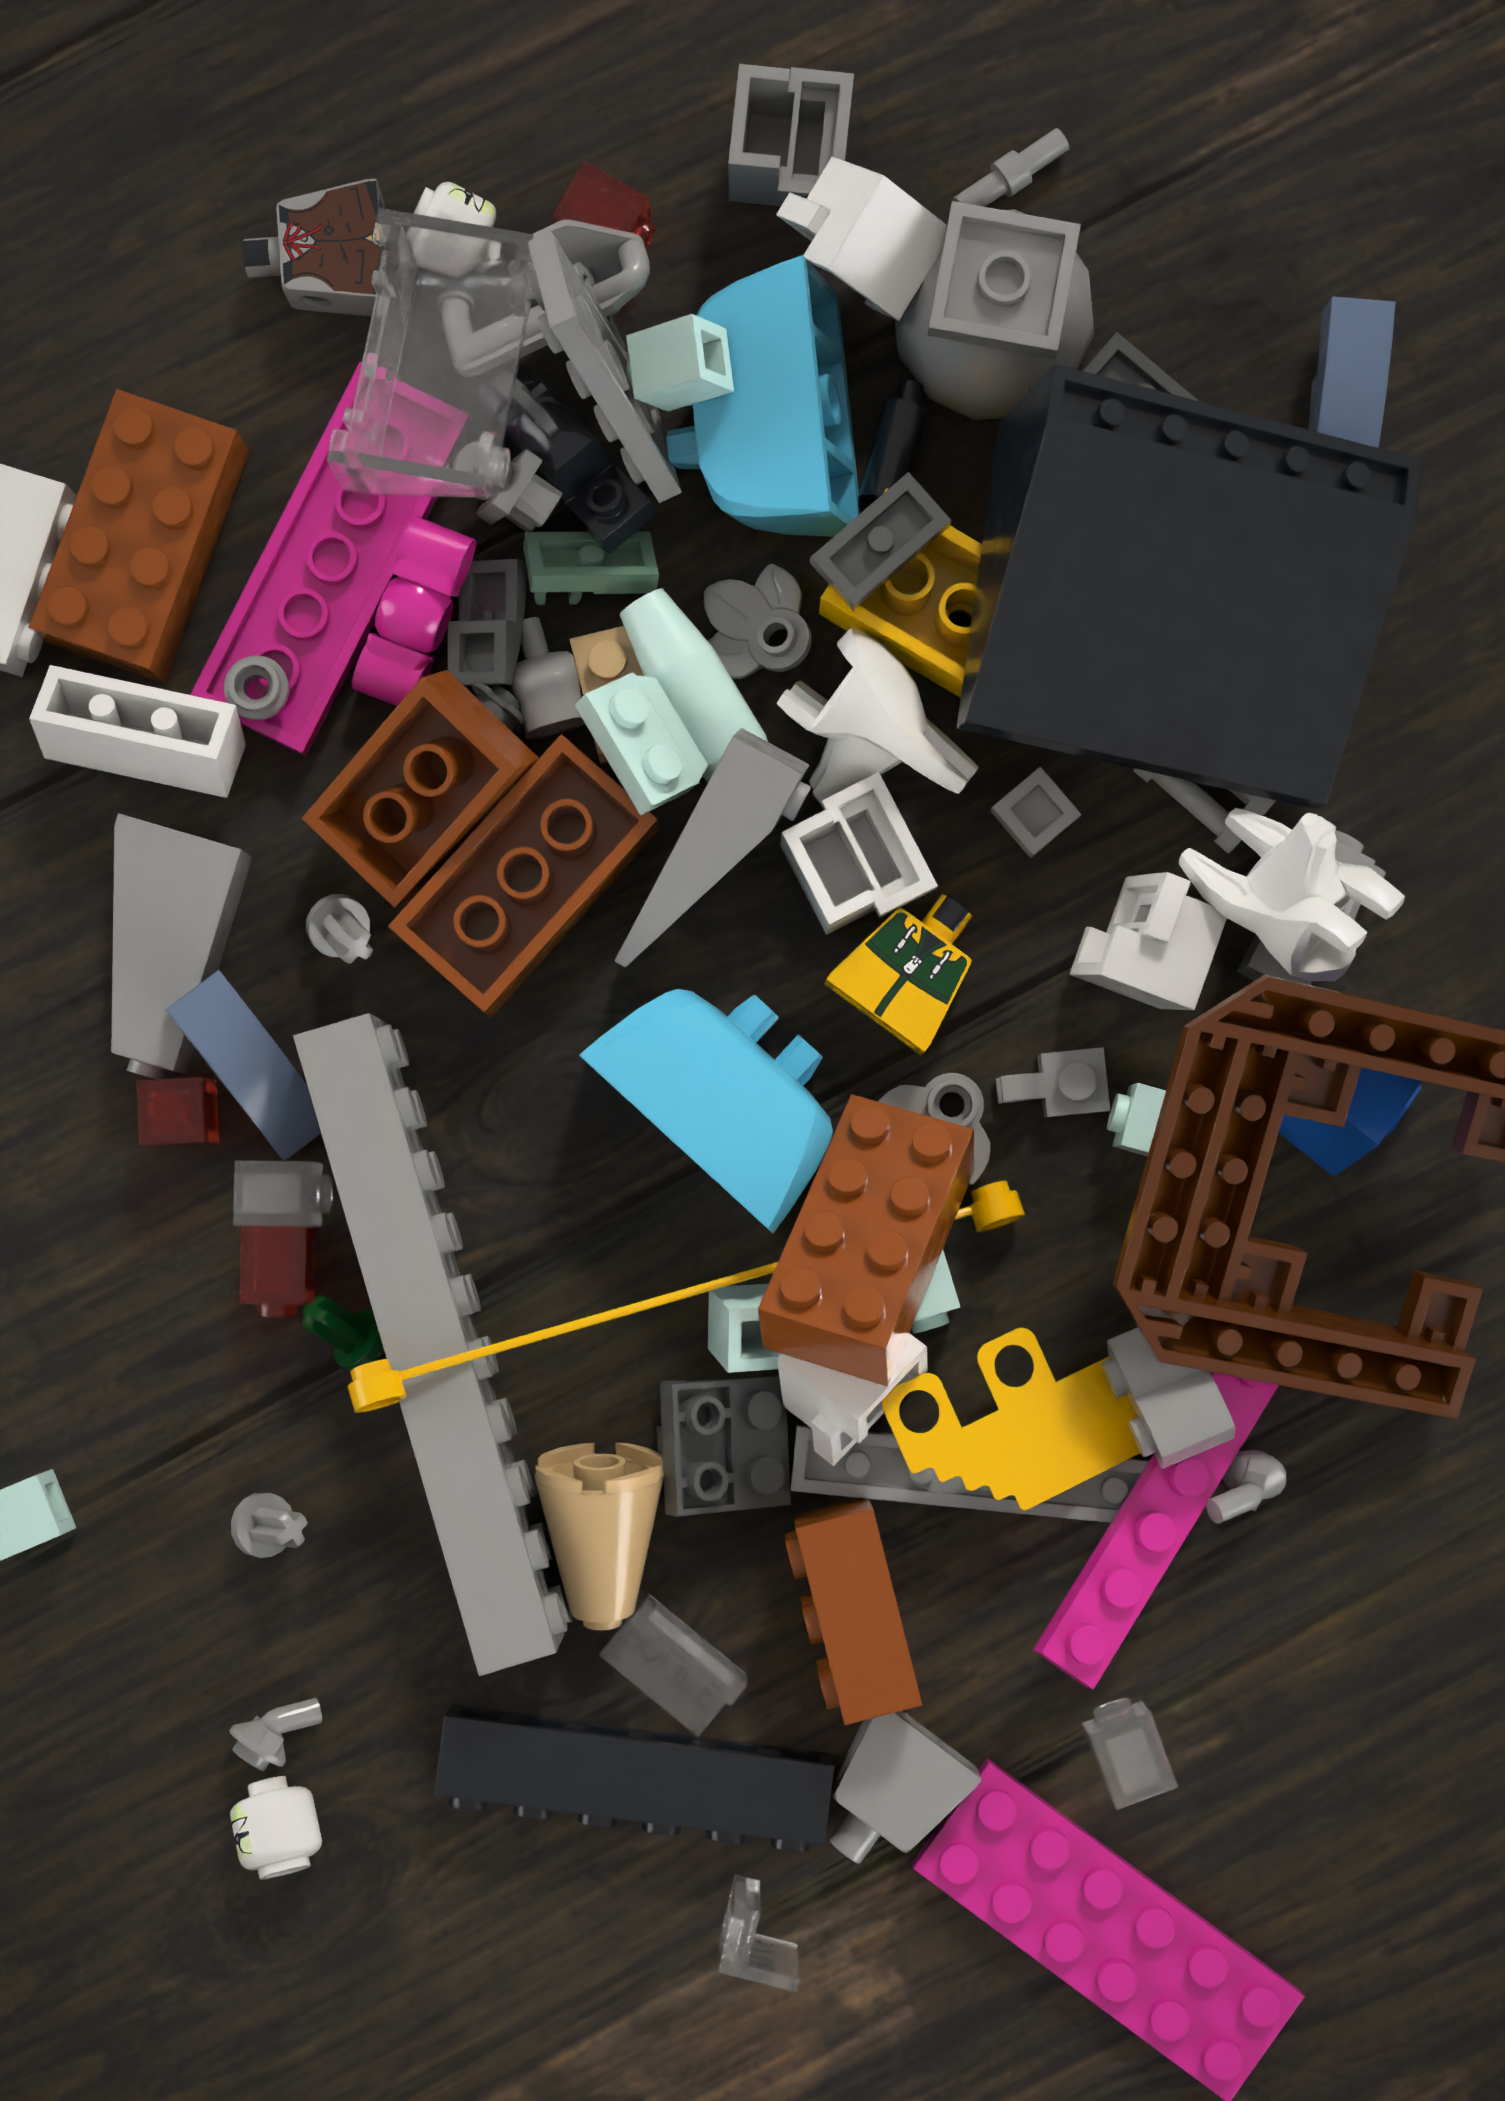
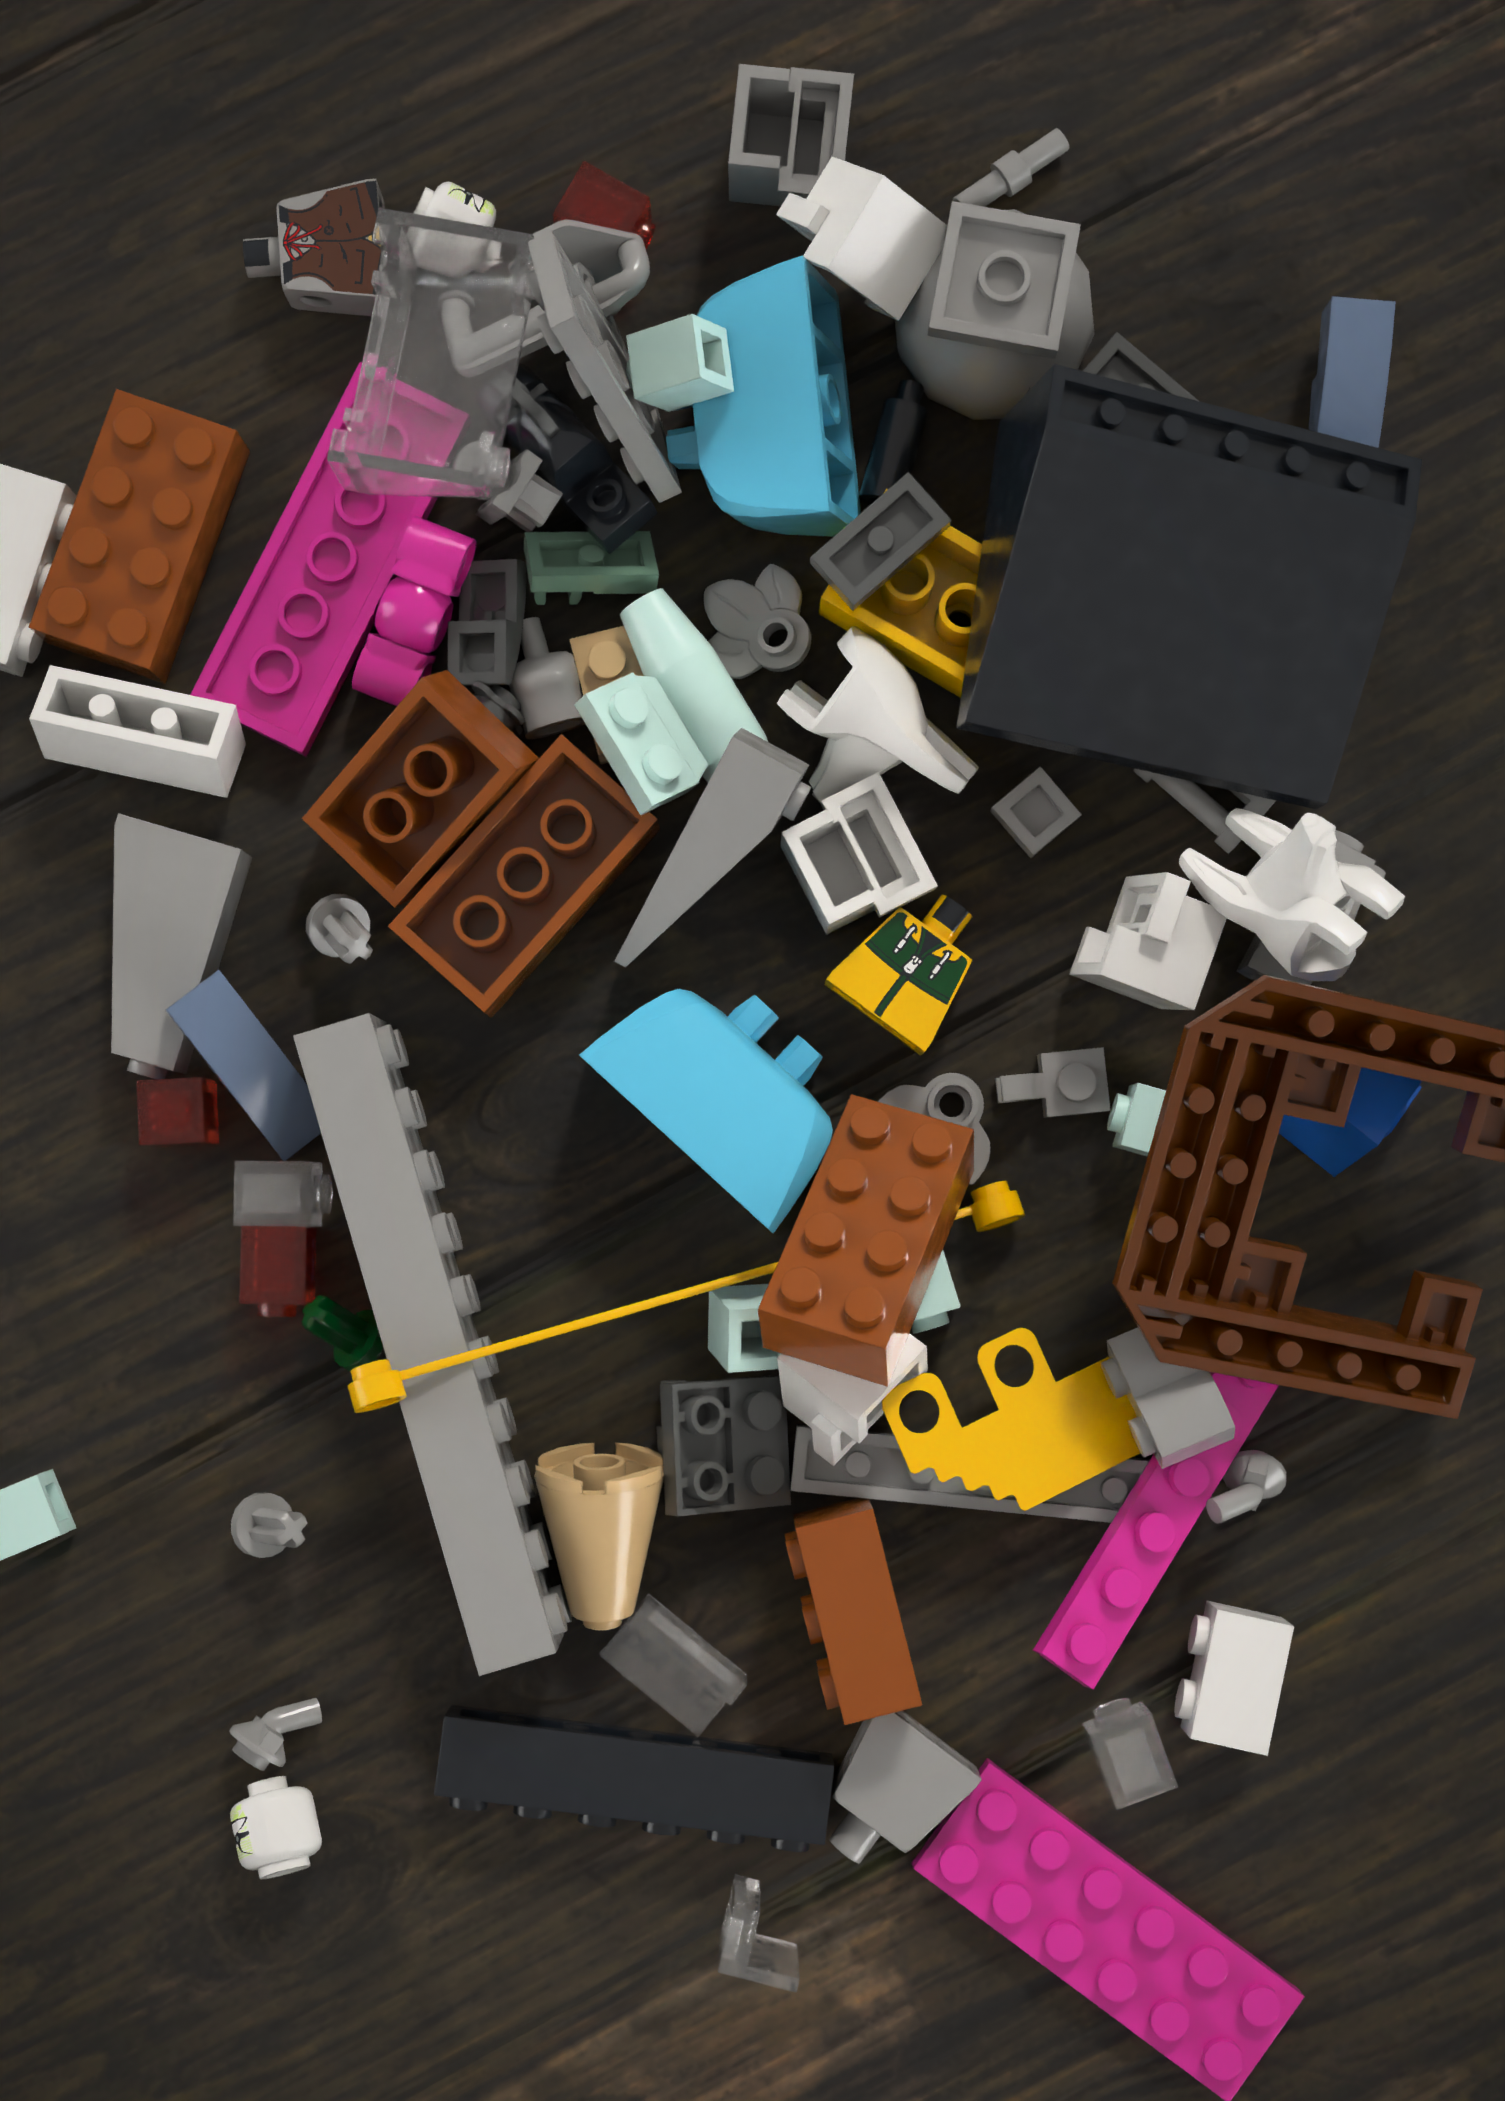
(245, 672): light grey plate -> none
(1234, 1677): none -> white brick

